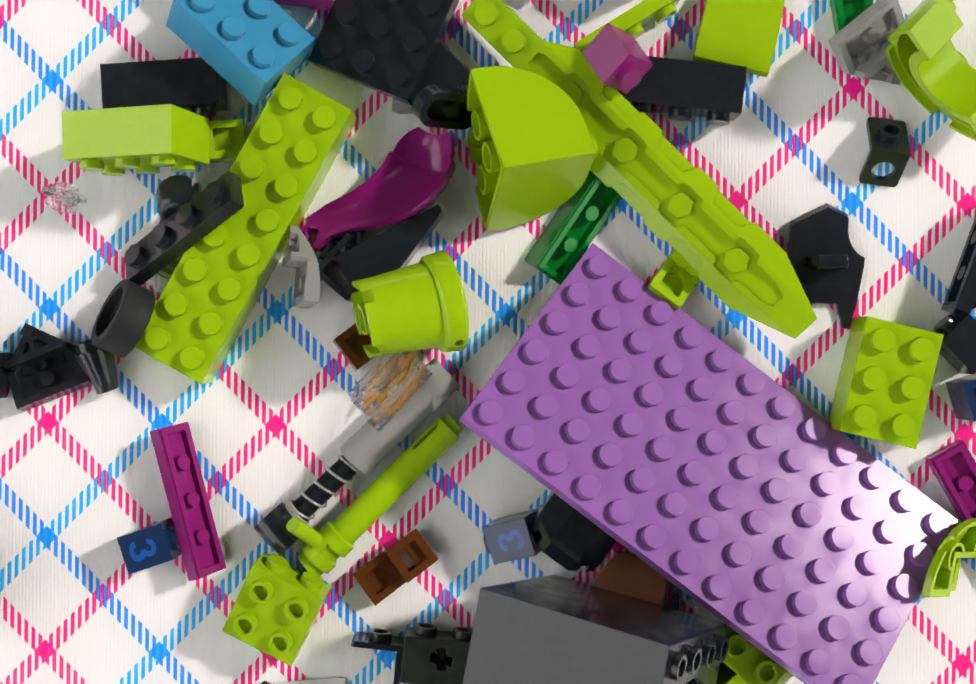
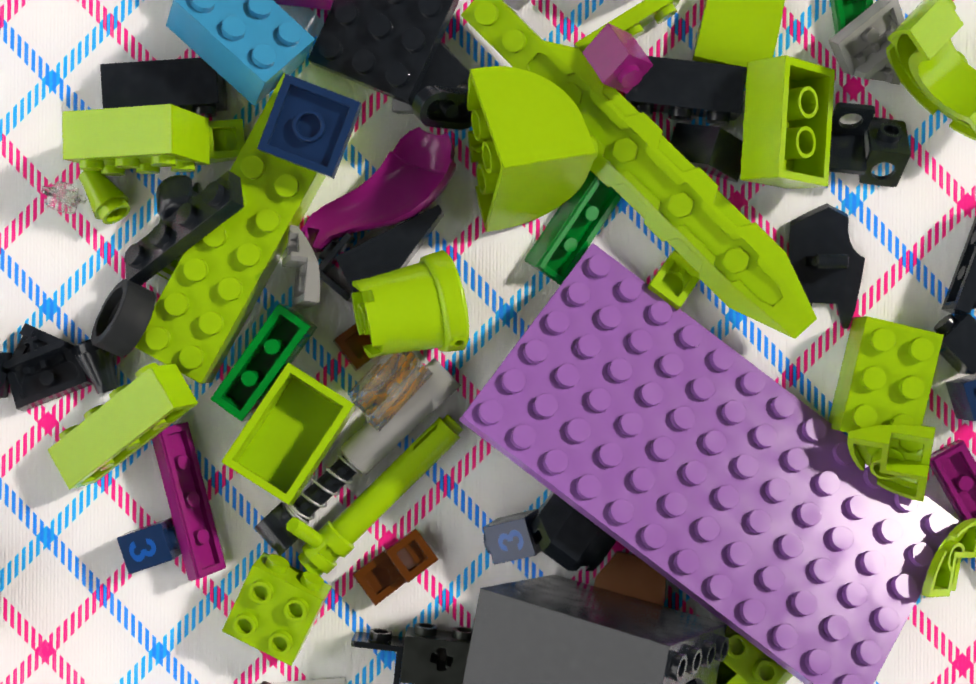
(104, 197): none -> lime cone
(122, 424): none -> lime brick
(263, 361): none -> green brick
(289, 434): none -> lime piece
(309, 126): none -> dark blue plate
(710, 149): none -> black slope
(787, 123): none -> lime brick
(848, 141): none -> black bracket
(895, 456): none -> lime brick

